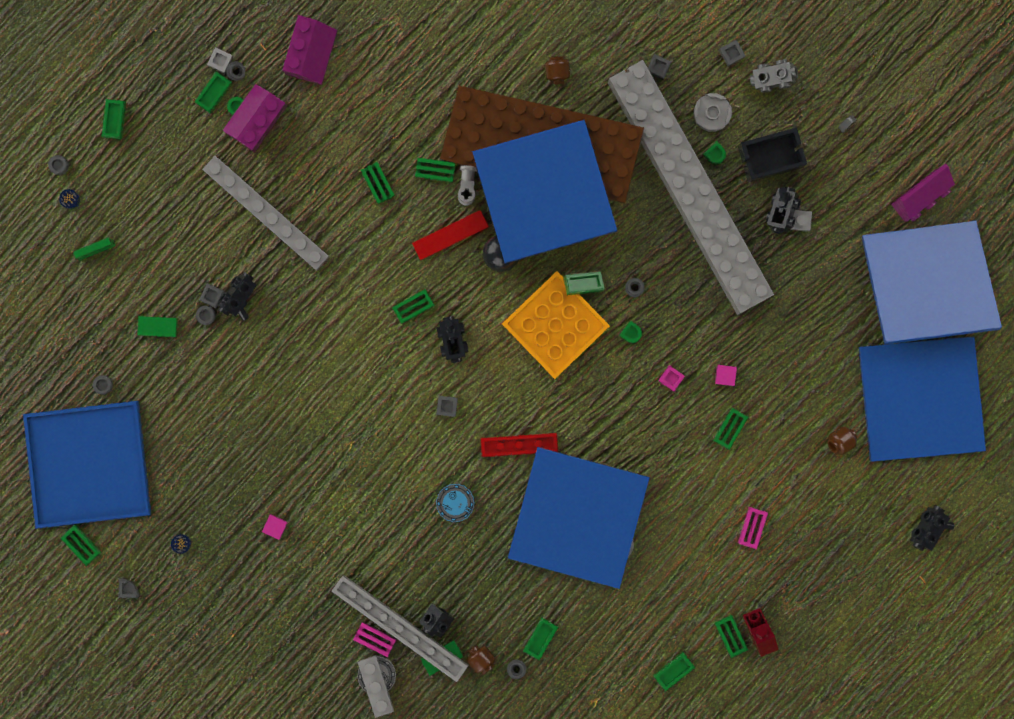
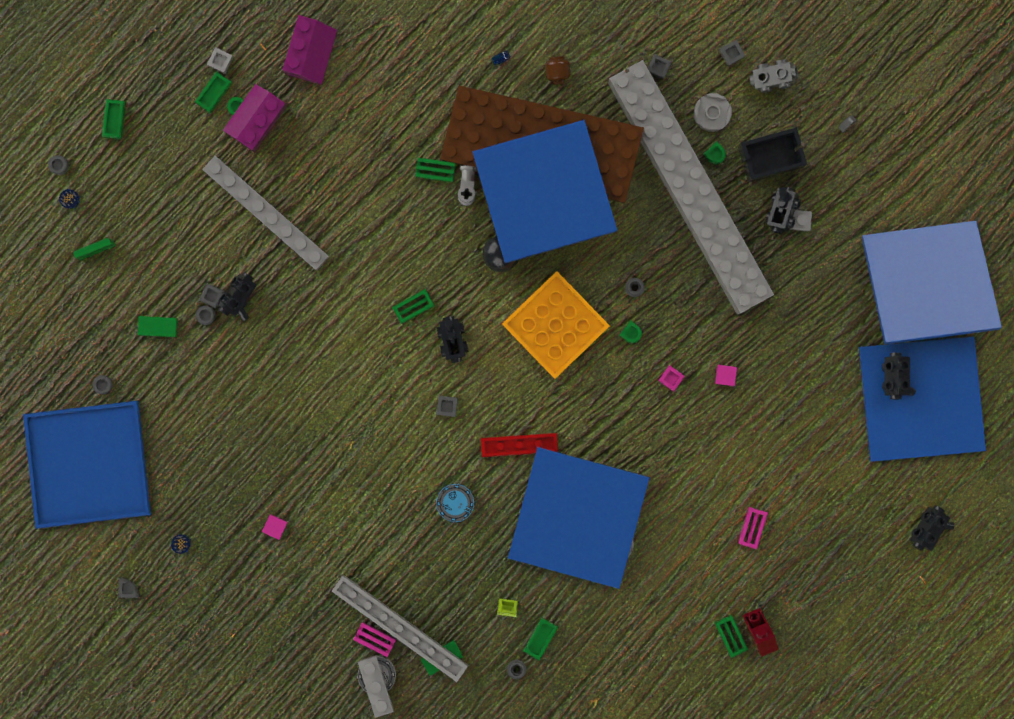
(93, 547): green tile -> none
(241, 70): dark grey plate -> none
(370, 168): green tile -> none
(436, 621): black brick -> none
(450, 235): red tile -> none
(480, 659): reddish brown head -> none
(500, 58): none -> clear blue tile
(507, 608): none -> lime slope
(583, 283): green tile -> none
(674, 671): green tile -> none
(723, 425): green tile -> none
(842, 440): reddish brown head -> none
(897, 376): none -> black brick
(924, 194): magenta slope -> none

